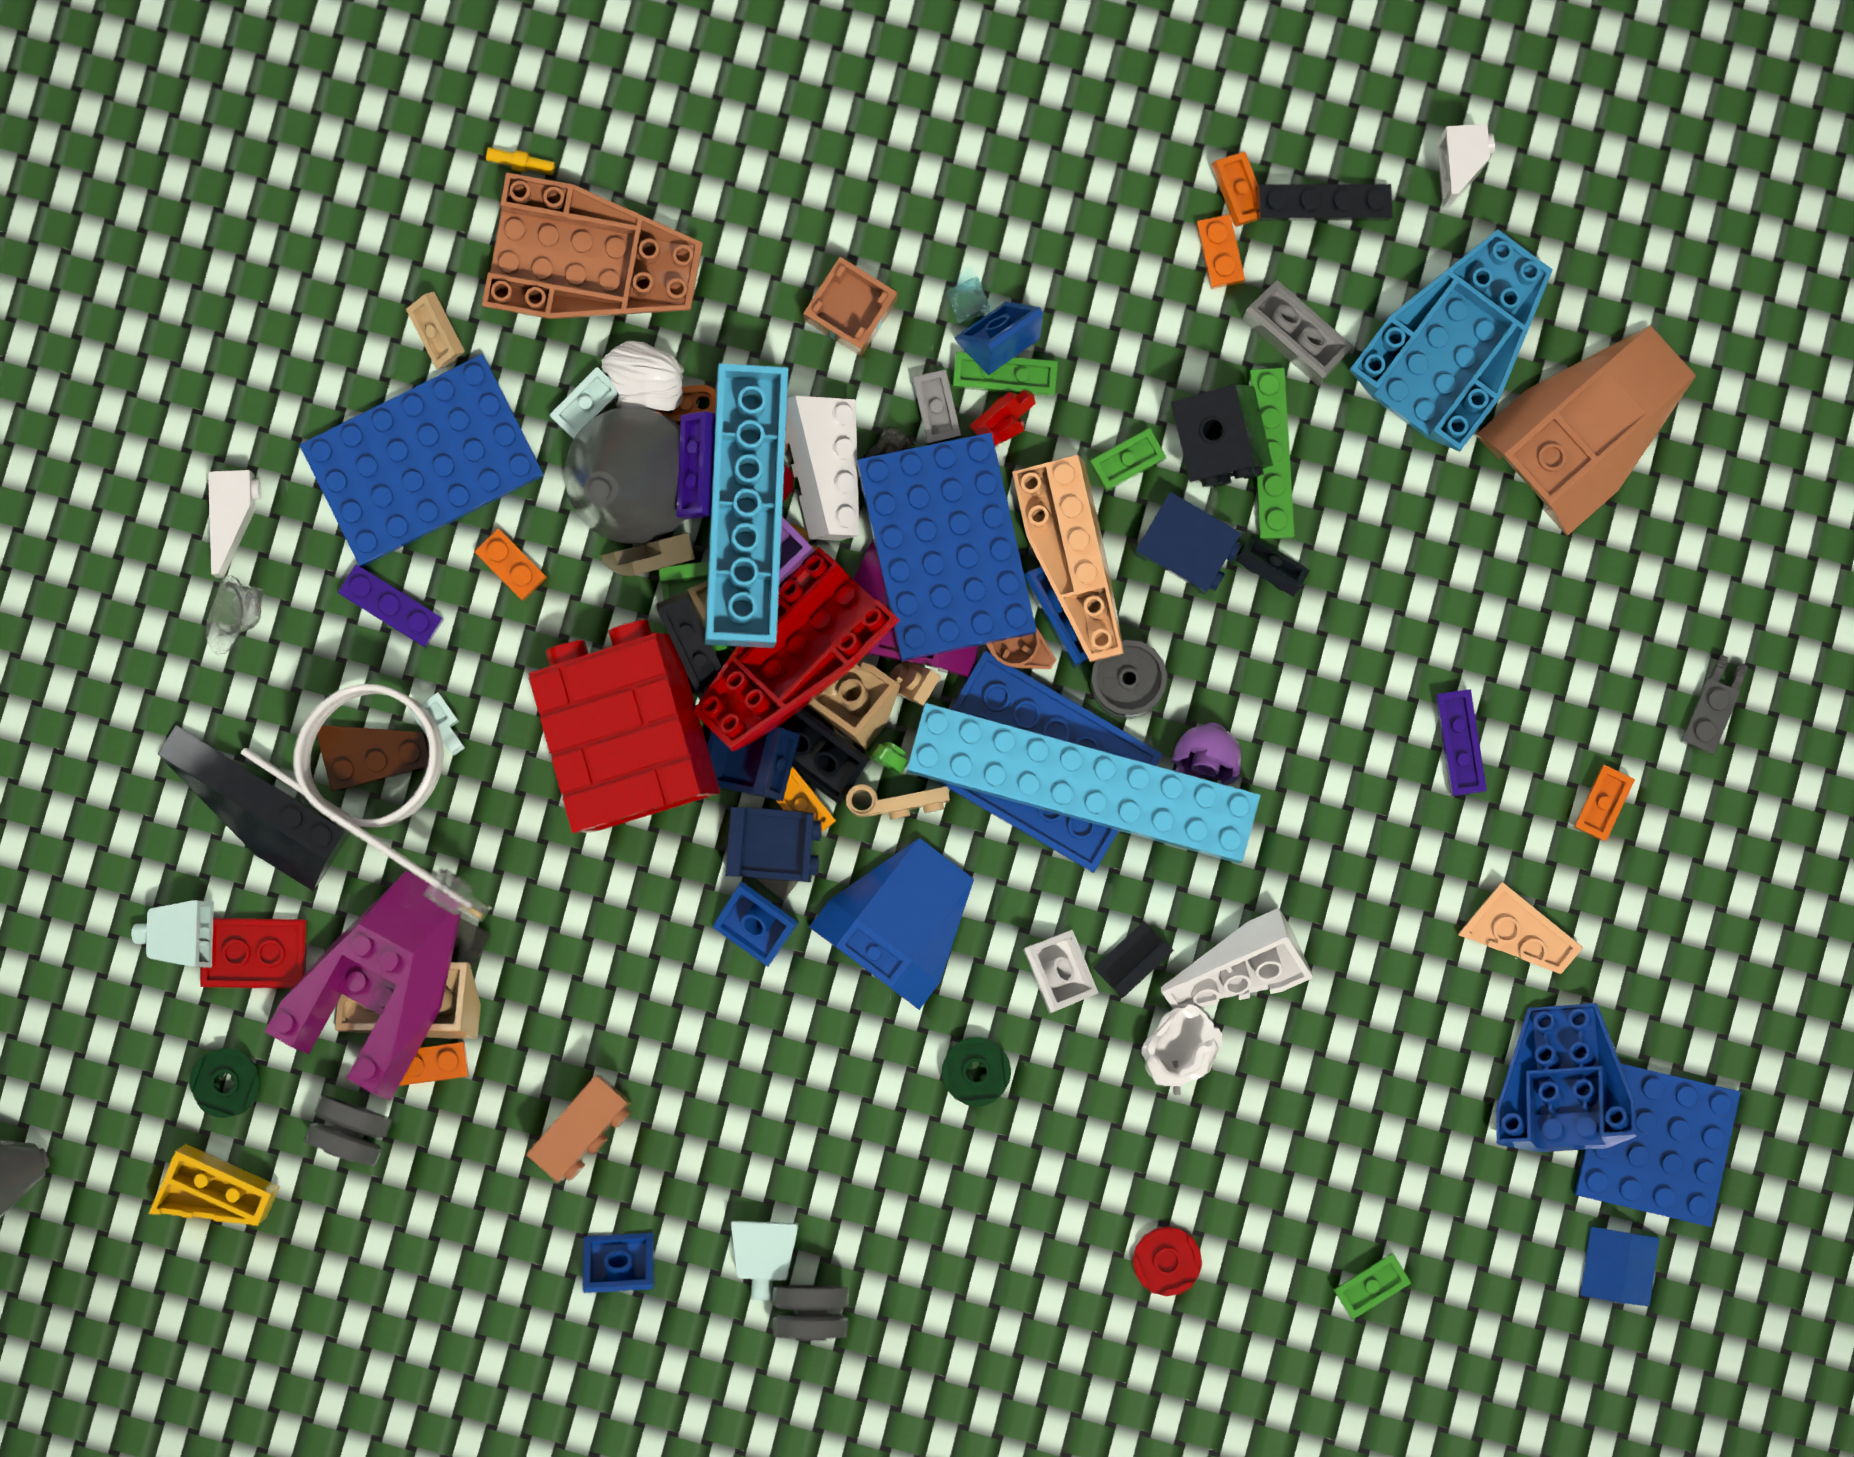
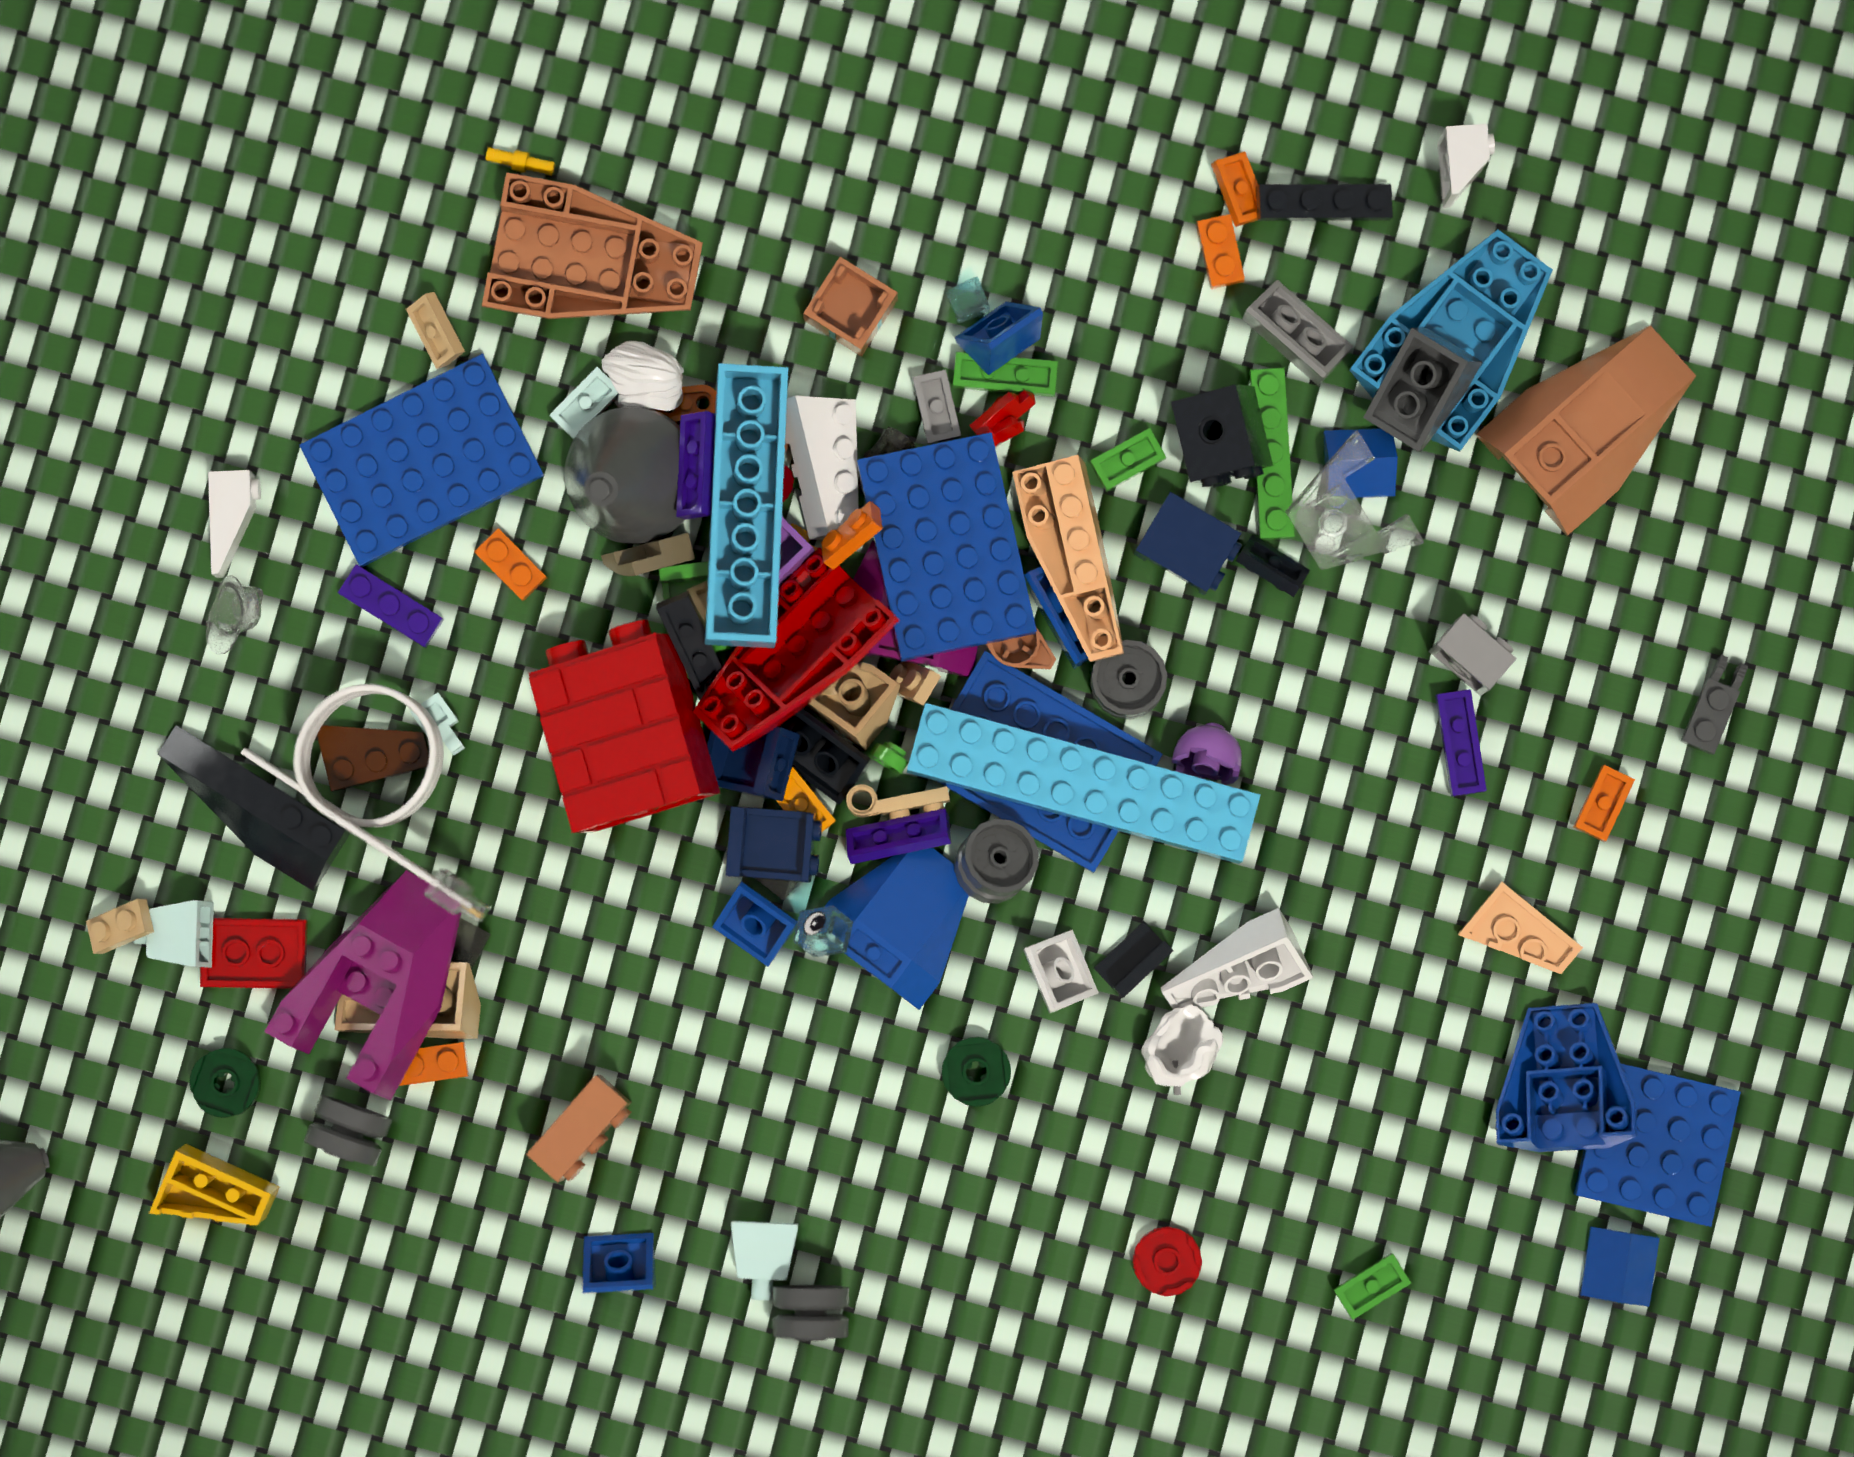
(119, 926): none -> tan plate
(823, 931): none -> clear light blue brick
(851, 535): none -> orange plate
(898, 836): none -> dark purple plate
(1014, 865): none -> dark grey wheel
(1333, 519): none -> clear wing
(1376, 477): none -> blue slope
(1421, 387): none -> dark grey slope
(1473, 653): none -> light grey brick

